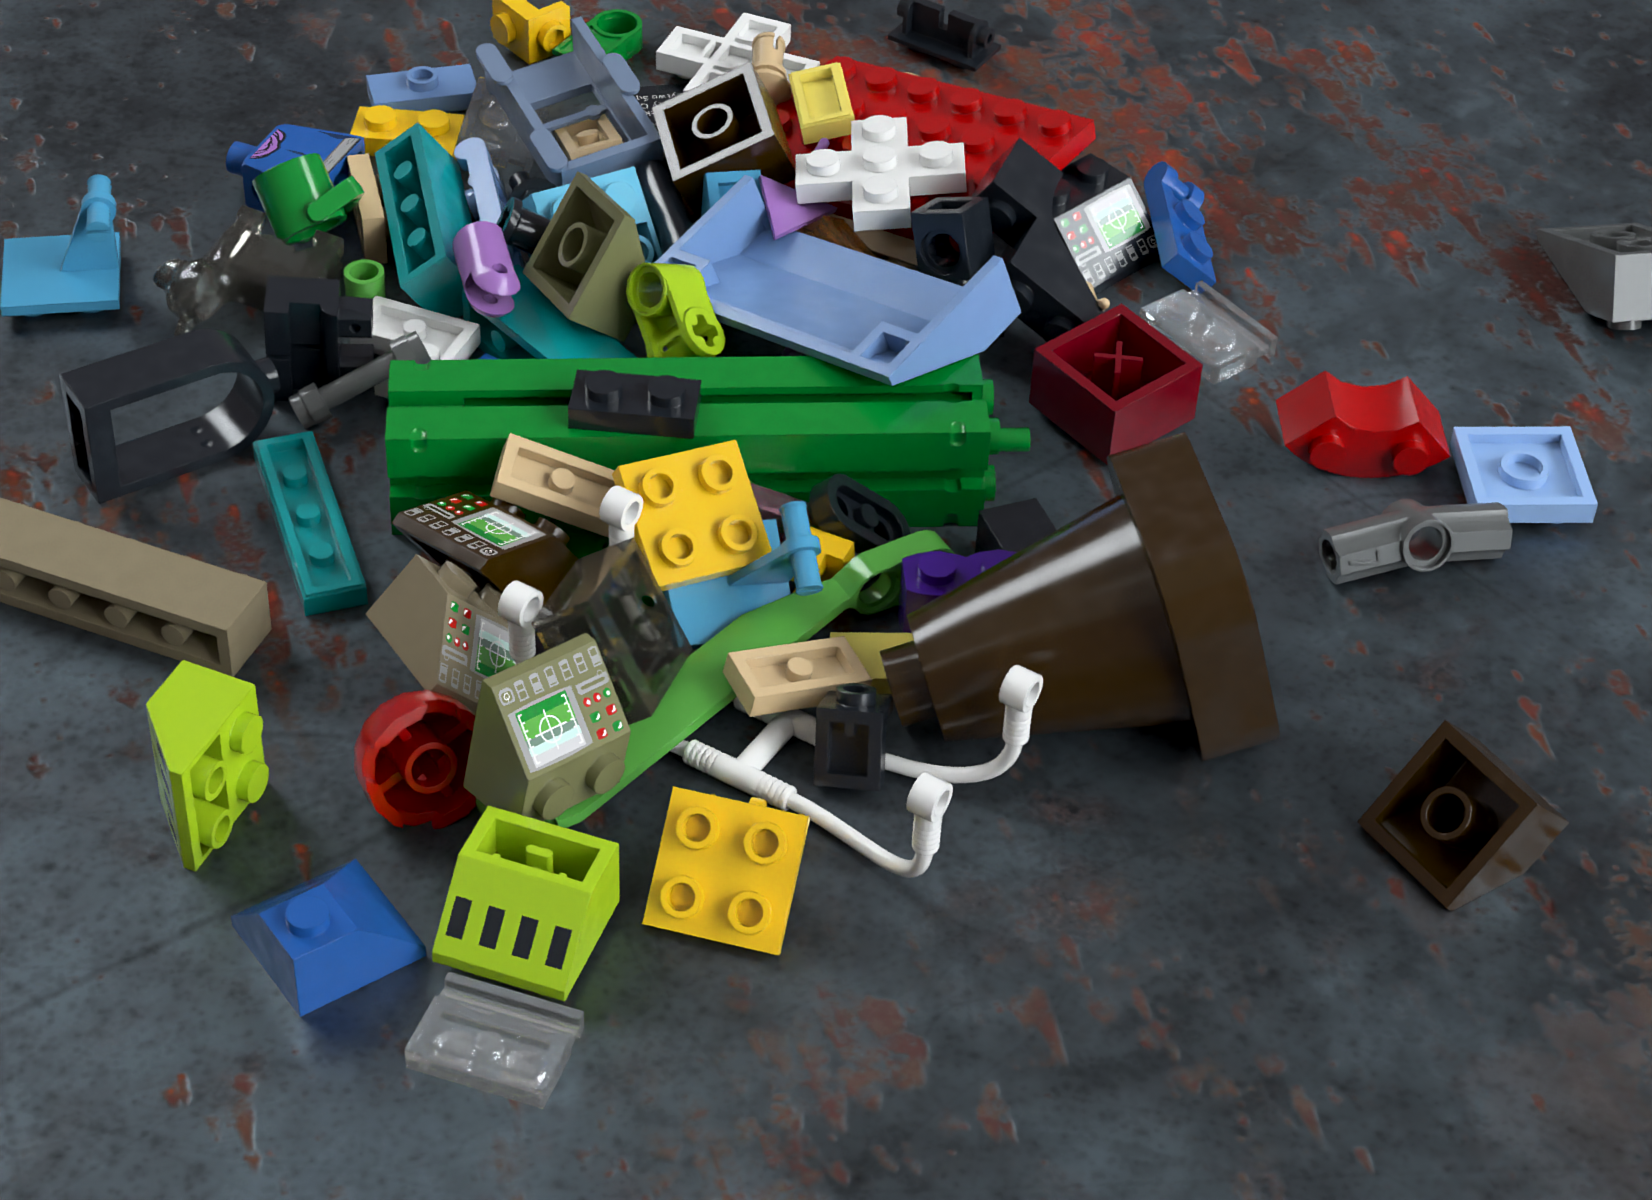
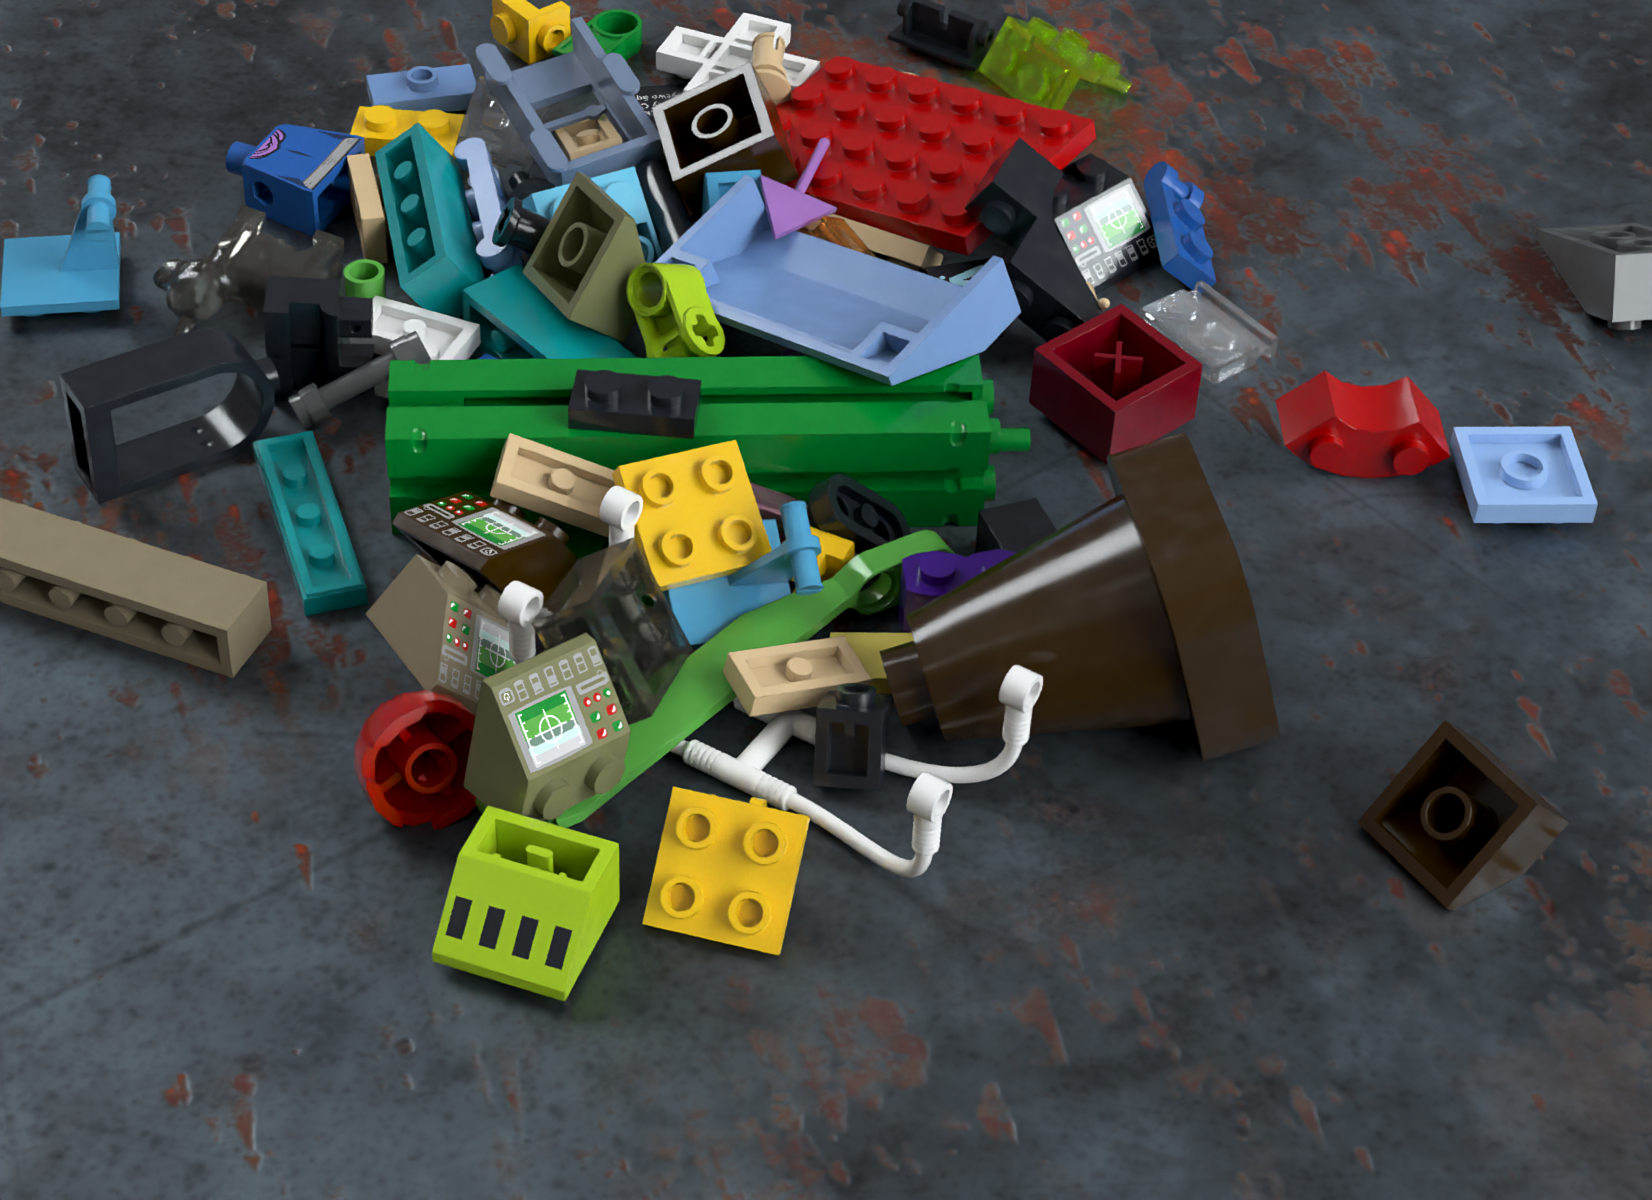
(205, 756): lime slope -> none
(303, 198): green piece -> none
(328, 937): blue slope -> none
(486, 268): medium lavender piece -> none
(495, 1040): clear plate -> none
(822, 102): light yellow tile -> none
(880, 173): white plate -> none
(967, 223): black brick -> none
(1044, 66): none -> clear neon green bracket
(1445, 535): dark grey piece -> none

